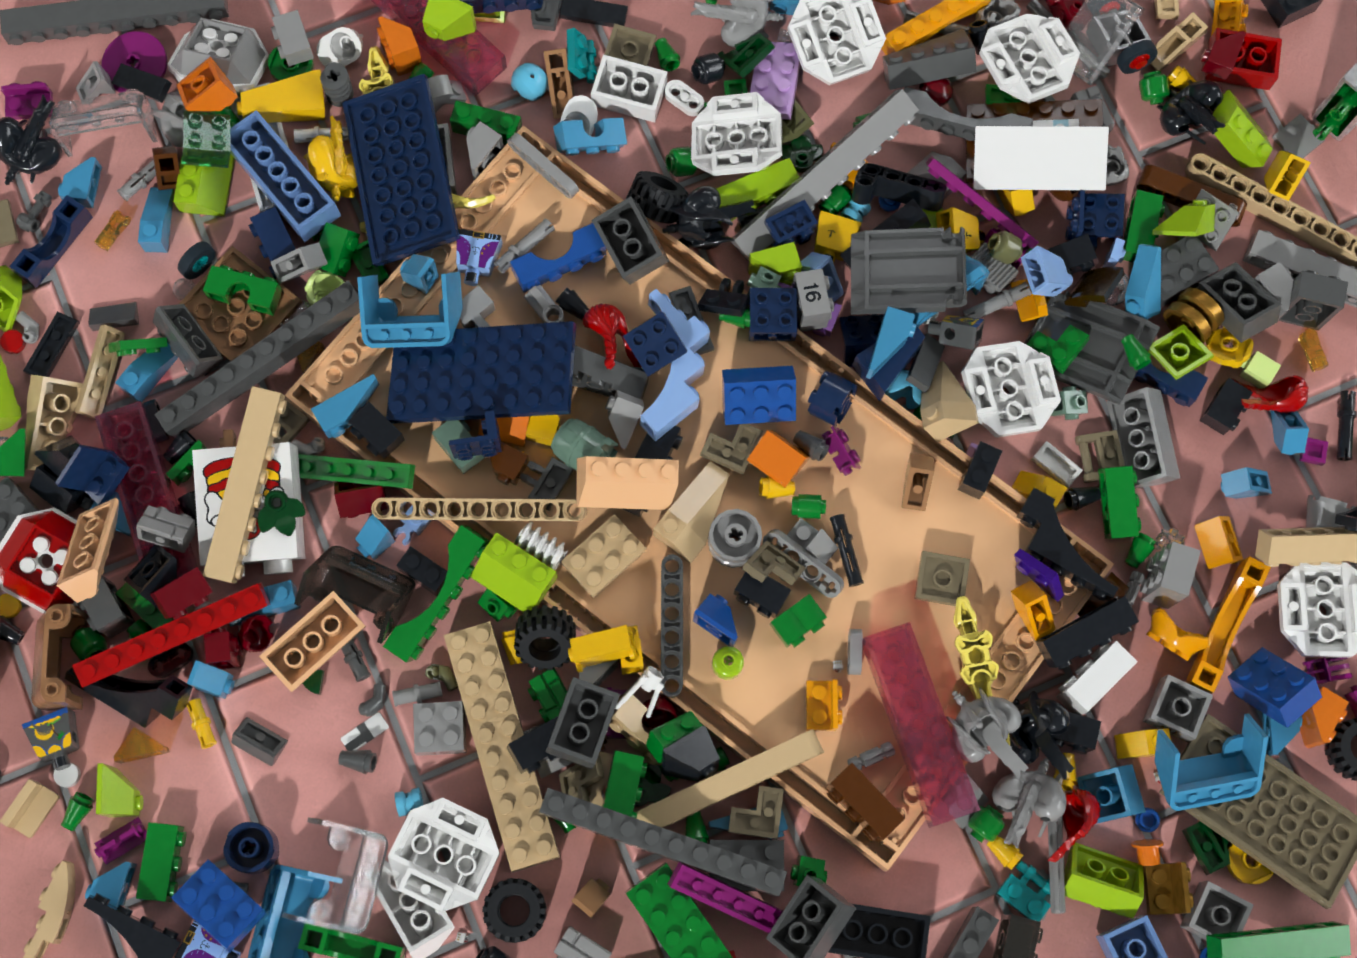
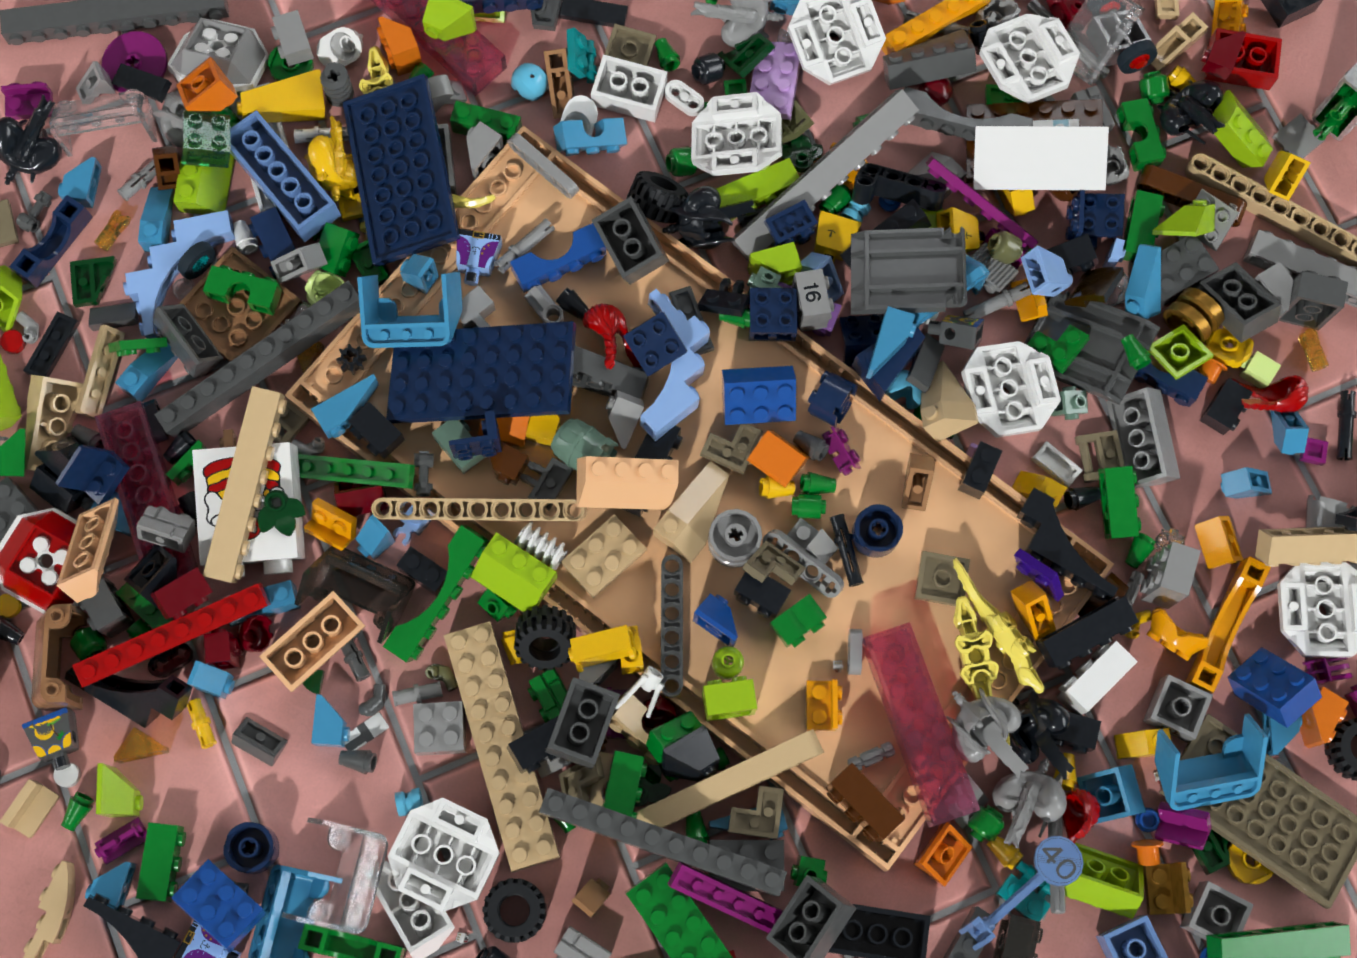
(87, 436): none -> dark grey cone
(90, 279): none -> dark green wing
(151, 285): none -> light blue arch
(244, 238): none -> white cone
(328, 725): none -> dark azure slope
(331, 524): none -> light orange bracket
(351, 208): none -> yellow plate
(357, 360): none -> black gear
(424, 461): none -> dark grey bar
(729, 698): none -> lime brick
(816, 484): none -> green cone
(887, 523): none -> dark blue brick
(943, 854): none -> orange slope
(1004, 630): none -> light yellow animal
(1056, 862): none -> medium blue piece
(1138, 117): none -> green arch
(1143, 617): none -> yellow arm
(1183, 827): none -> magenta panel
(1212, 370): none -> orange piece

